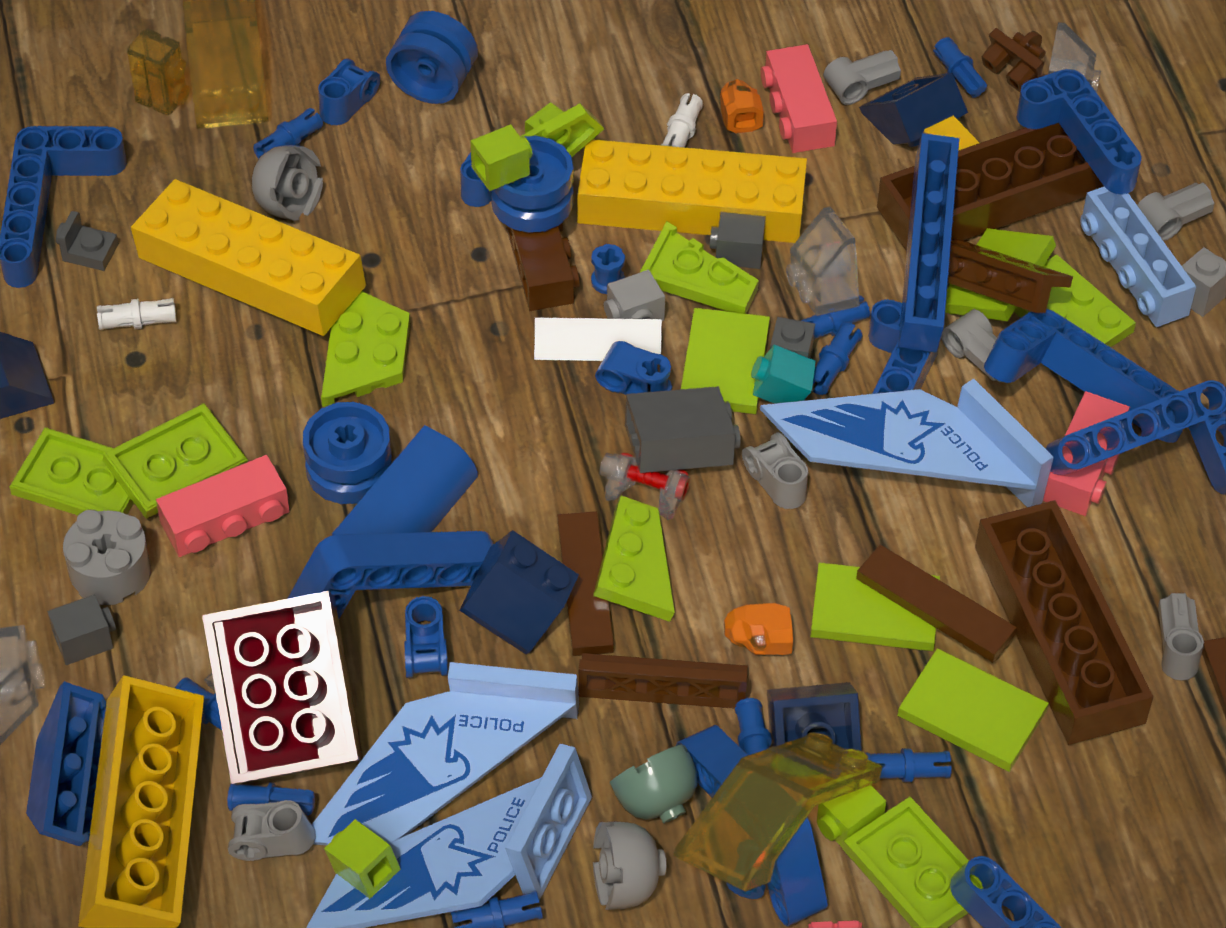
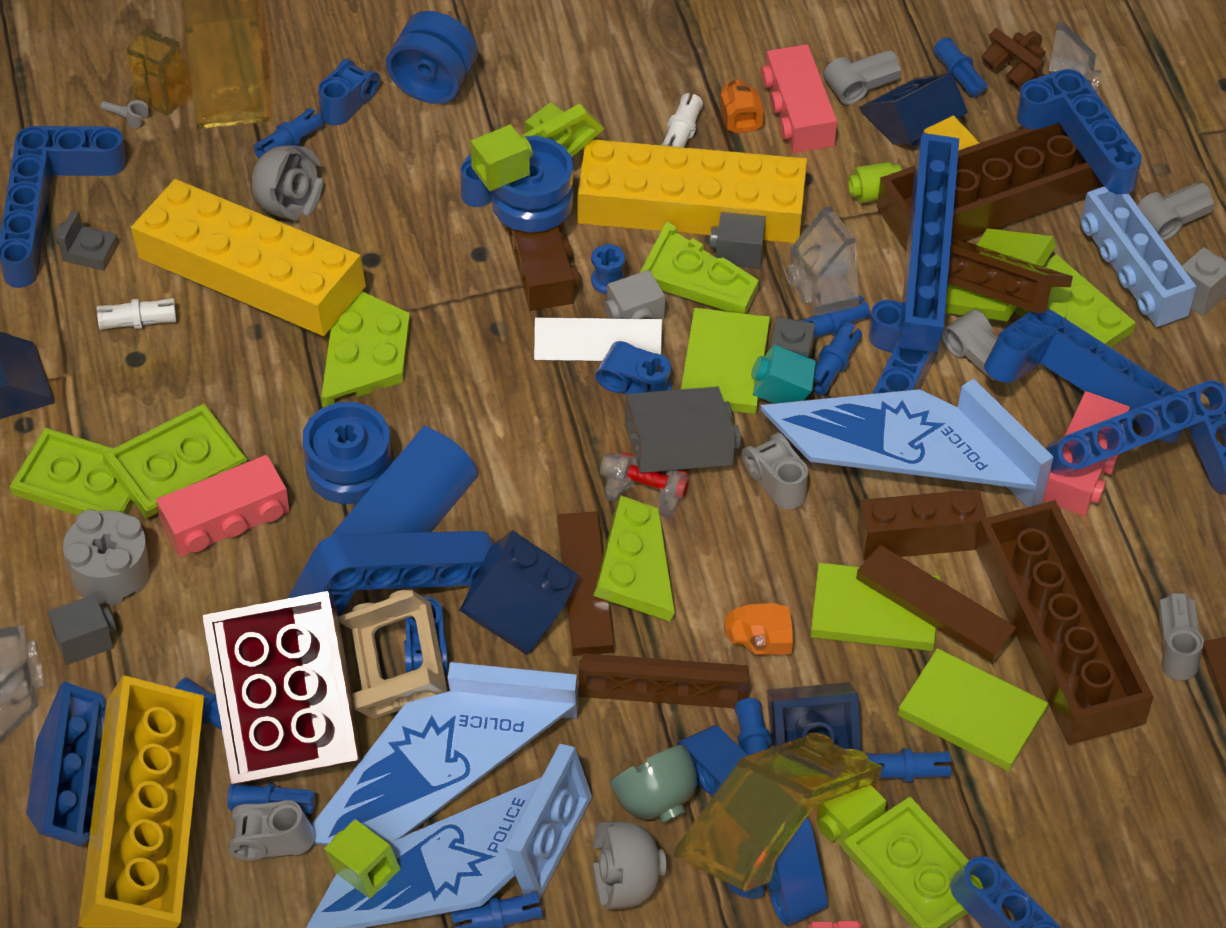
(132, 112): none -> light grey hand
(388, 696): none -> tan window
(866, 180): none -> lime brick
(921, 523): none -> reddish brown brick

